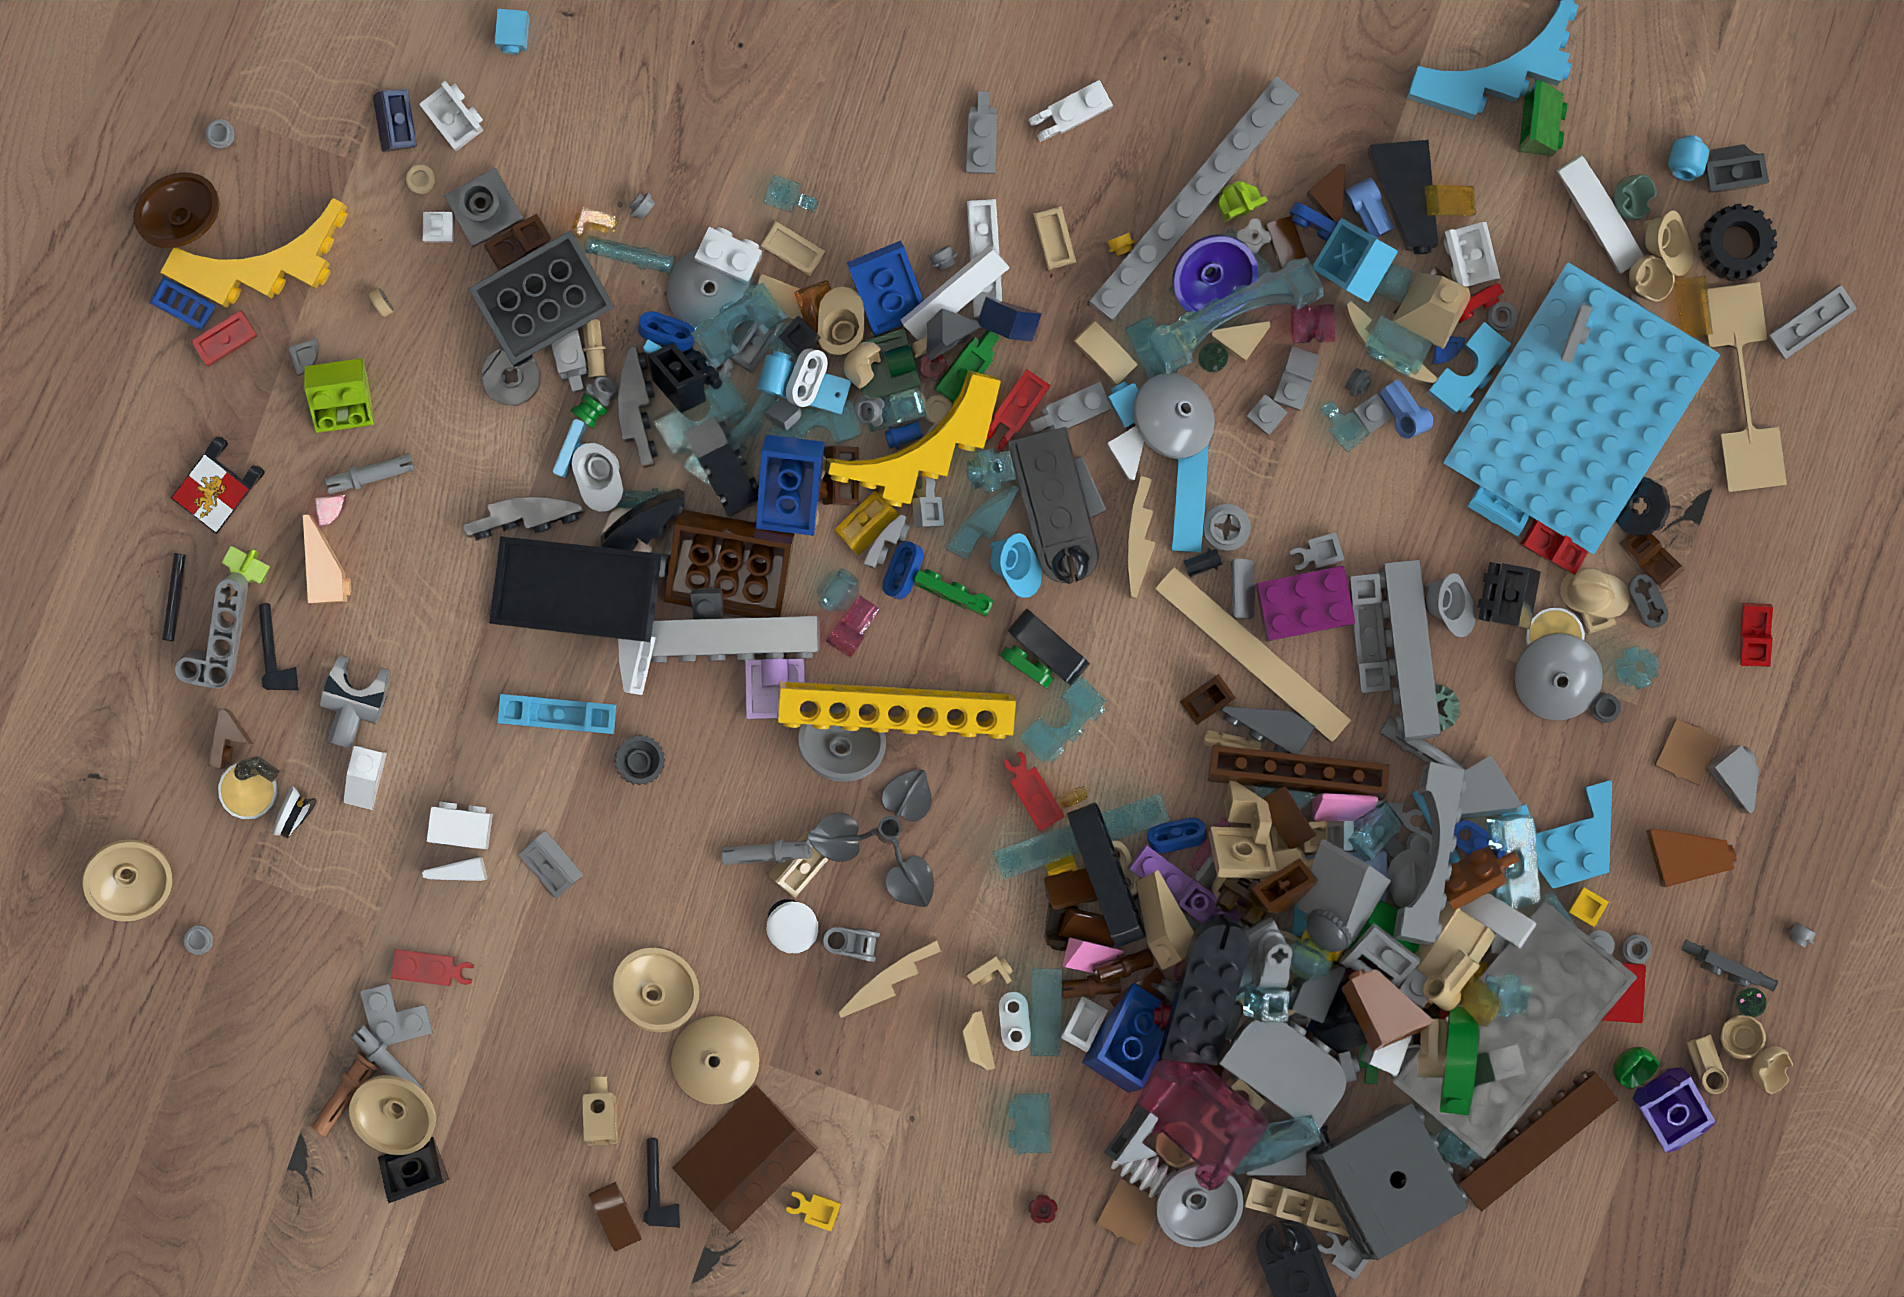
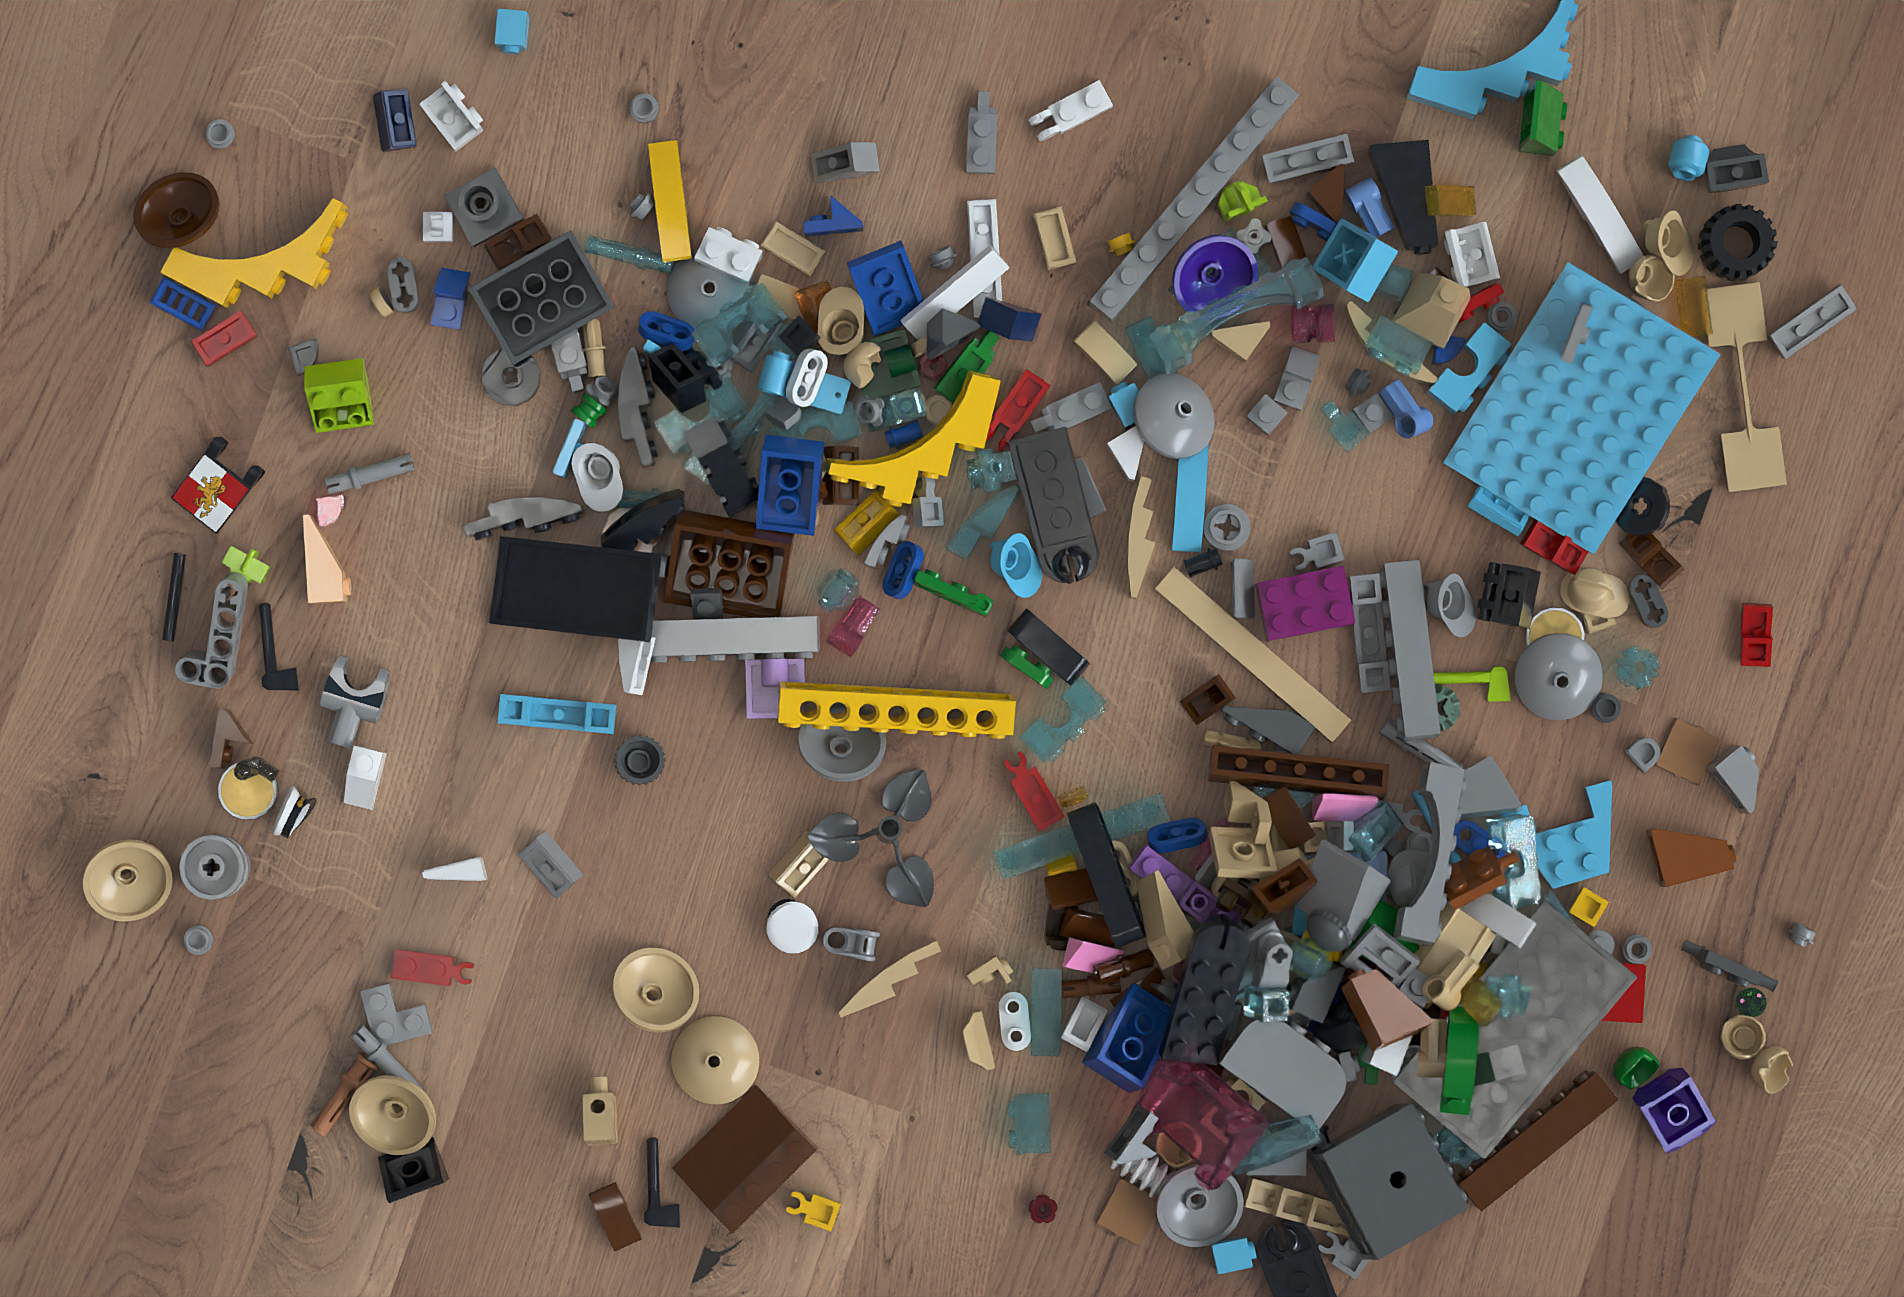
(197, 867): none -> light grey wheel
(396, 285): none -> dark grey beam
(420, 179): tan tile -> none
(450, 298): none -> blue slope
(459, 826): white brick -> none
(600, 222): clear yellow bracket -> none
(644, 108): none -> light grey plate
(670, 201): none -> yellow slope
(778, 851): light grey pin -> none
(785, 195): clear light blue plate -> none
(842, 222): none -> blue slope
(845, 162): none -> light grey slope
(1161, 1015): dark red plate -> none
(1212, 357): clear green tile -> none
(1233, 1254): none -> medium azure brick
(1307, 159): none -> light grey plate
(1497, 678): none -> lime piece
(1633, 196): sand green hair -> none
(1643, 753): none -> light grey tile
(1705, 1062): tan piece -> none

